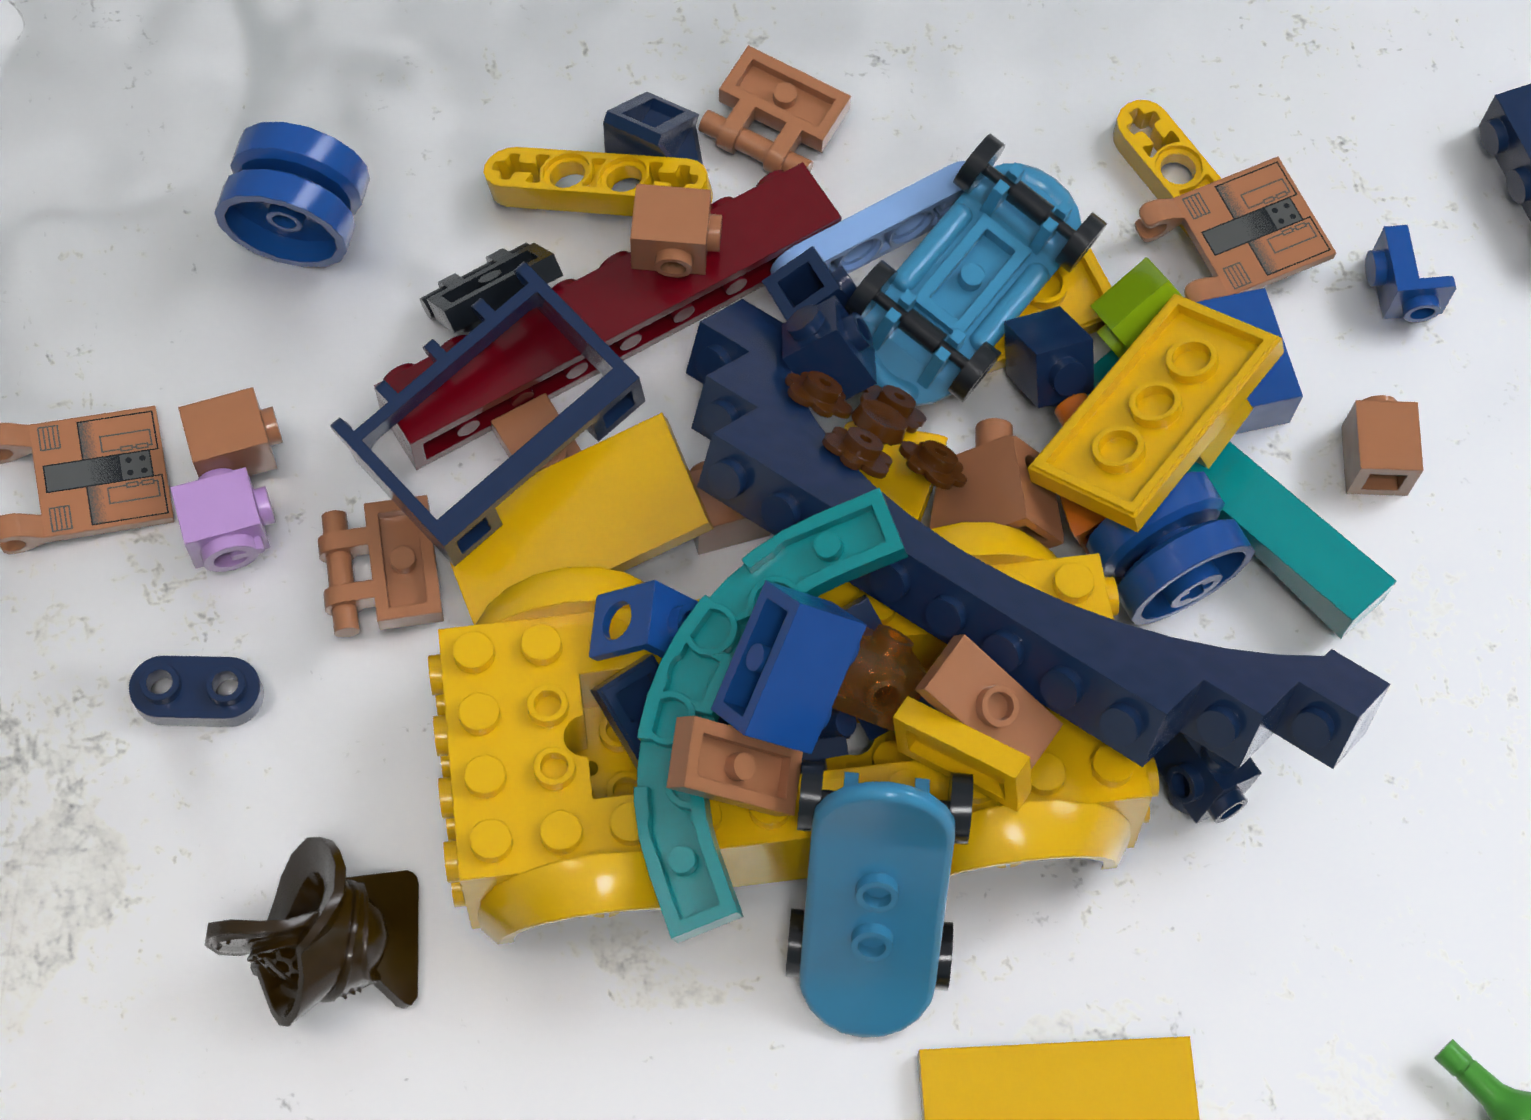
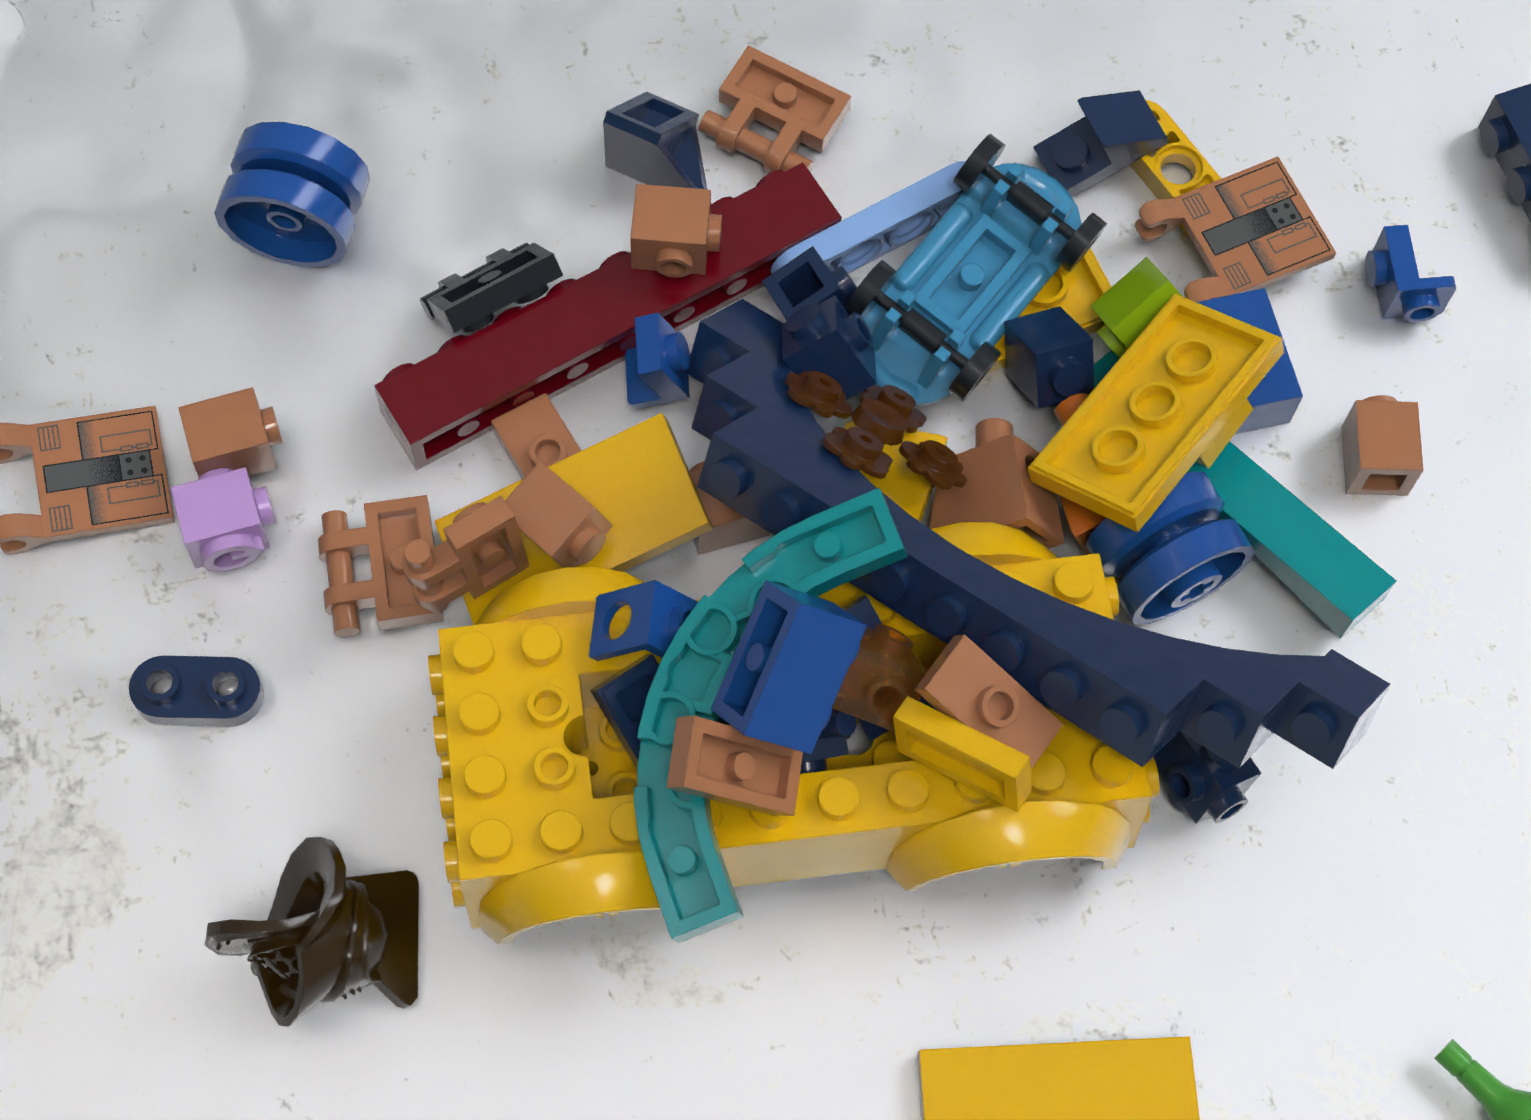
(477, 556): none -> nougat plate
(529, 175): yellow beam -> none
(558, 518): none -> nougat brick
(596, 410): dark blue hinge -> none
(657, 364): none -> blue bracket
(875, 899): dark azure piece -> none
(1109, 138): none -> dark blue slope

